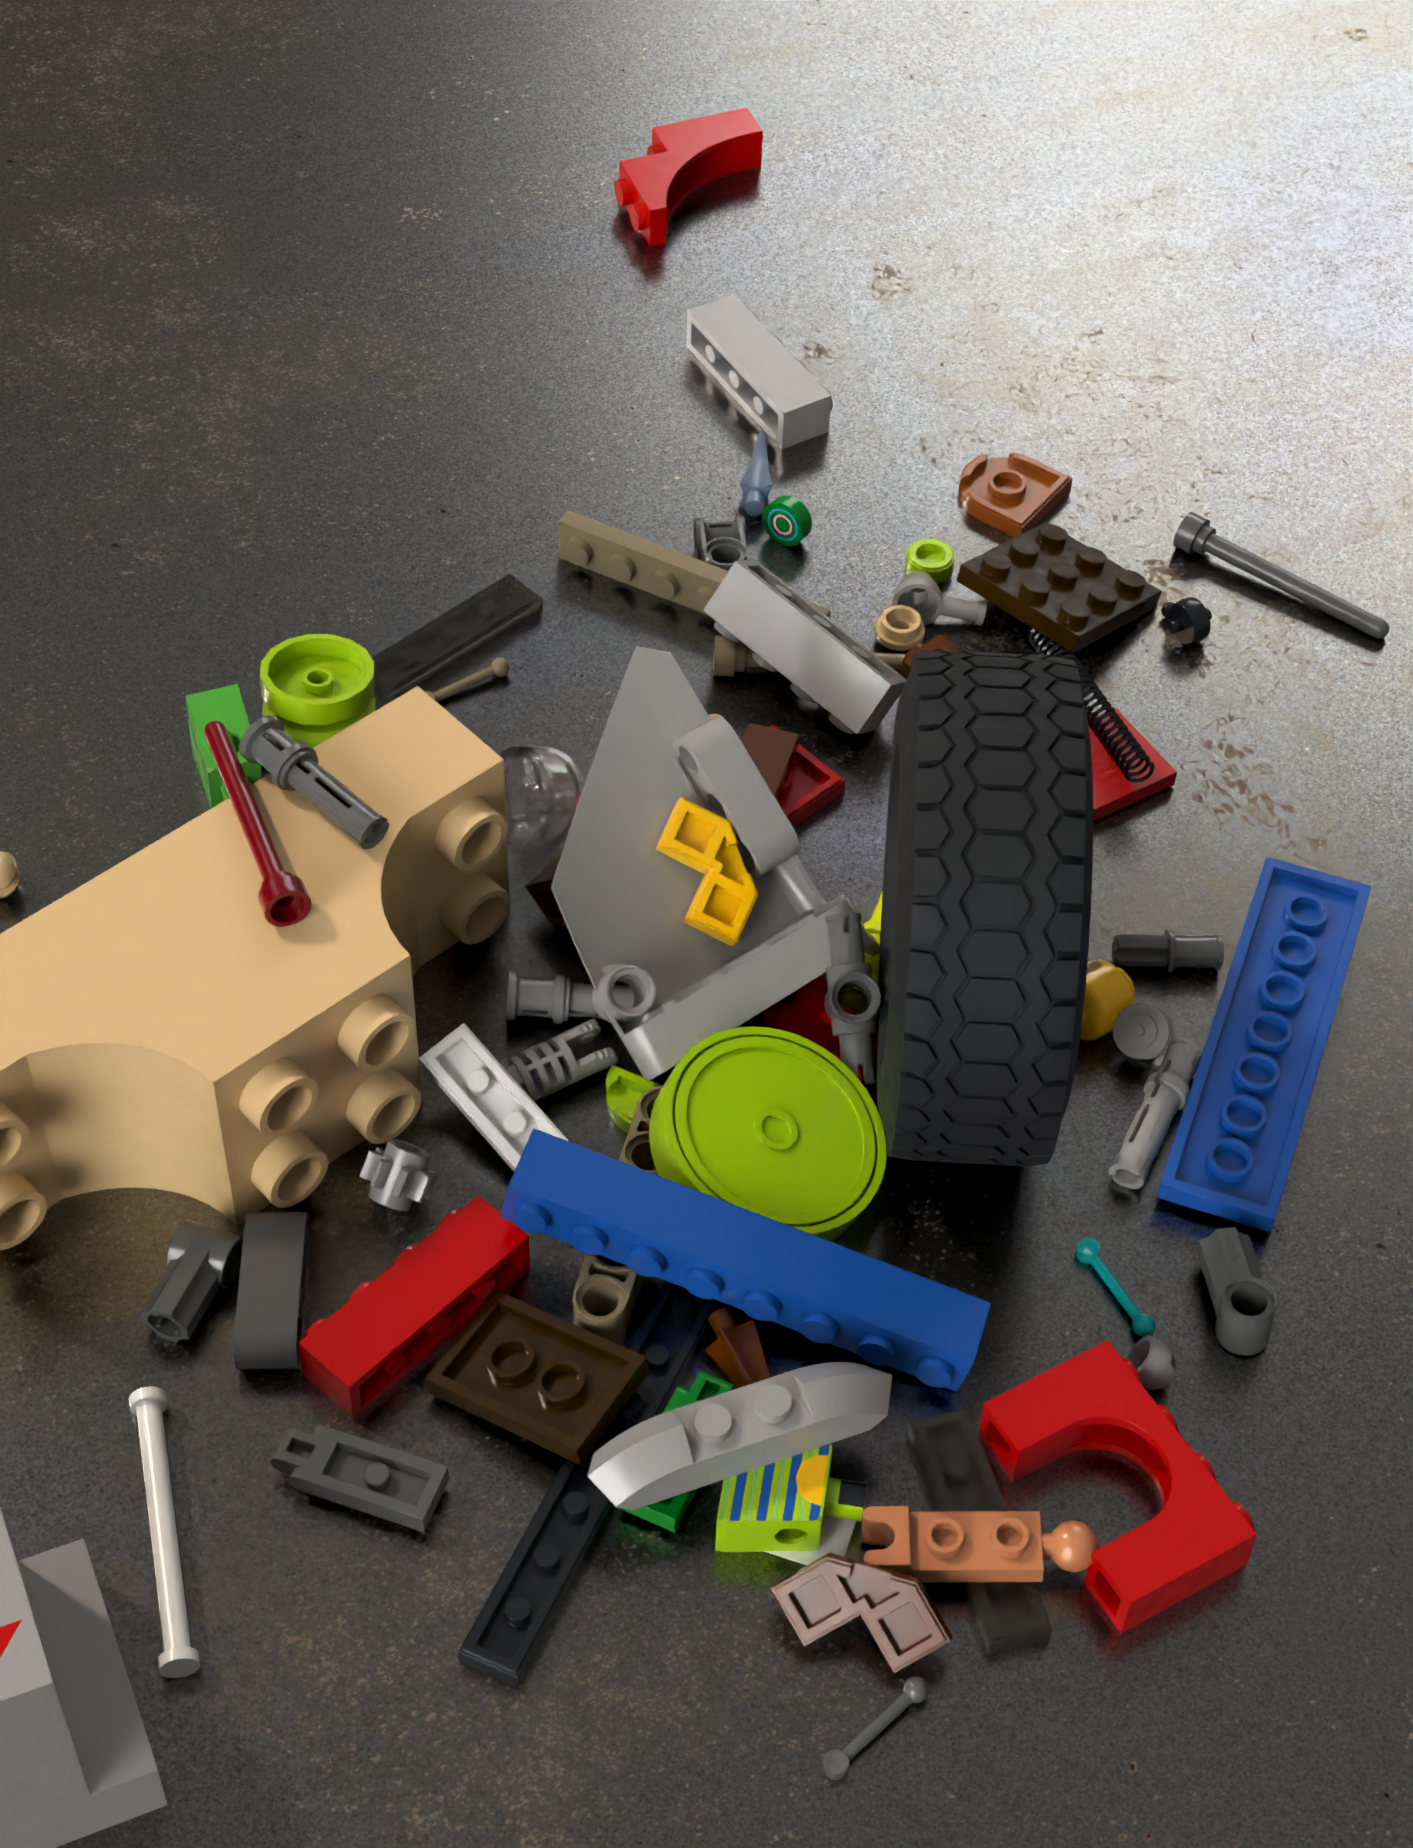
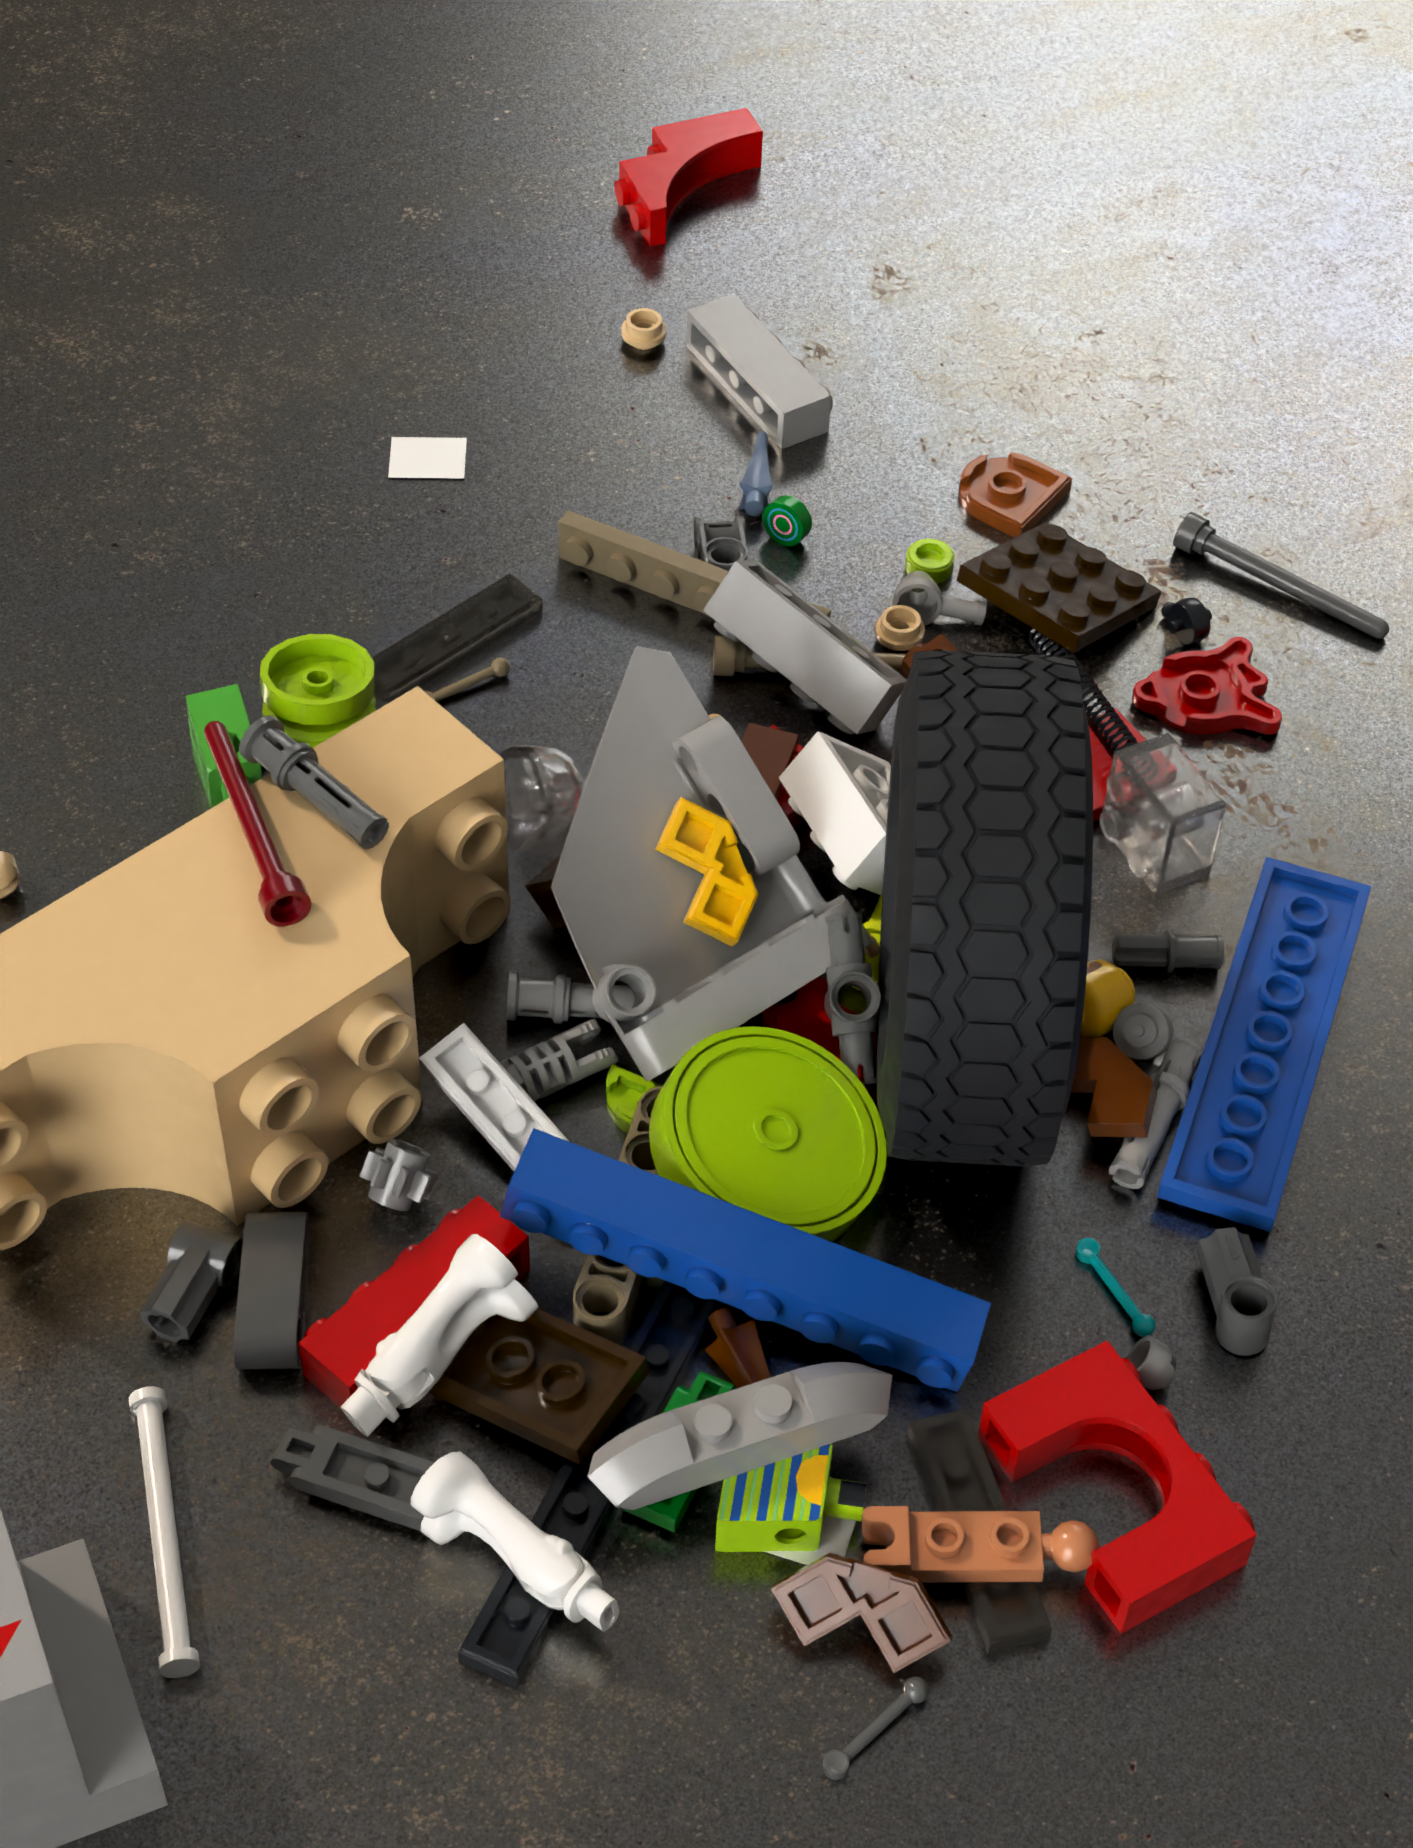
(418, 1354): none -> white piece
(427, 457): none -> white sticker
(460, 1499): none -> white piece
(643, 329): none -> tan plate
(846, 806): none -> white slope
(1121, 1090): none -> reddish brown tile
(1162, 814): none -> clear brick
(1209, 691): none -> red tile

